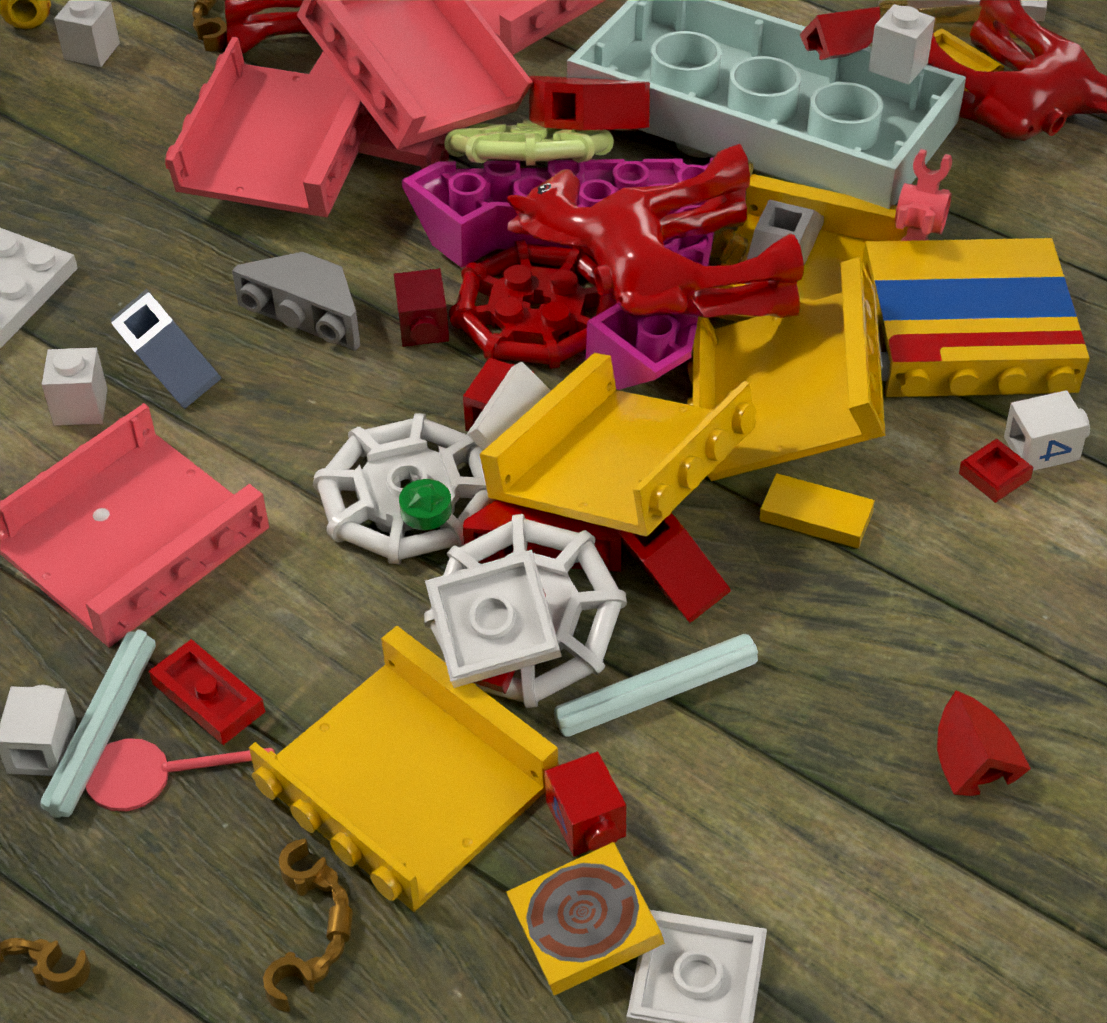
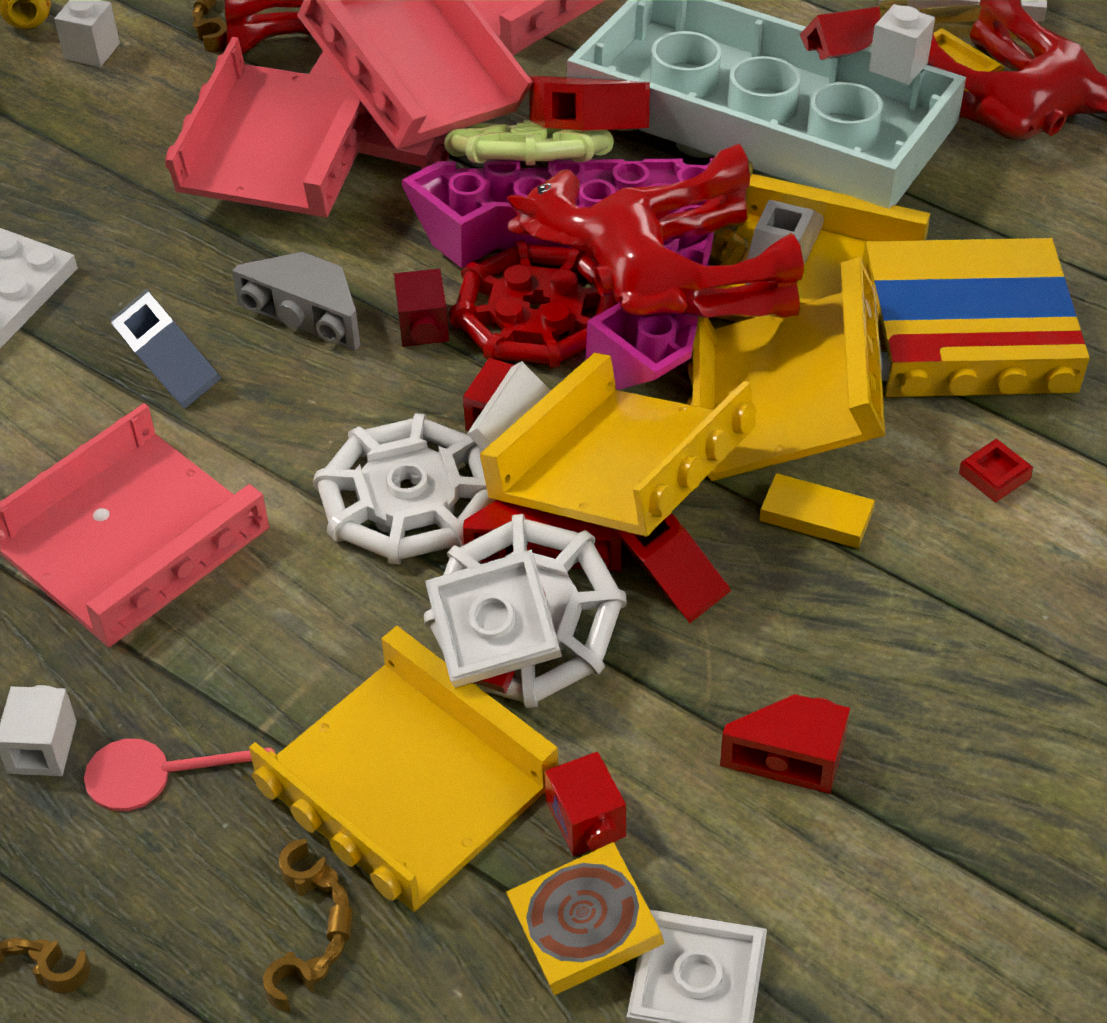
(74, 386): white brick -> none
(97, 724): light aqua axle -> none
(207, 691): red plate -> none
(425, 504): green tile -> none
(655, 685): light aqua axle -> none
(789, 742): none -> red slope
(923, 205): coral pin -> none
(976, 746): red brick -> none
(1047, 430): white brick -> none

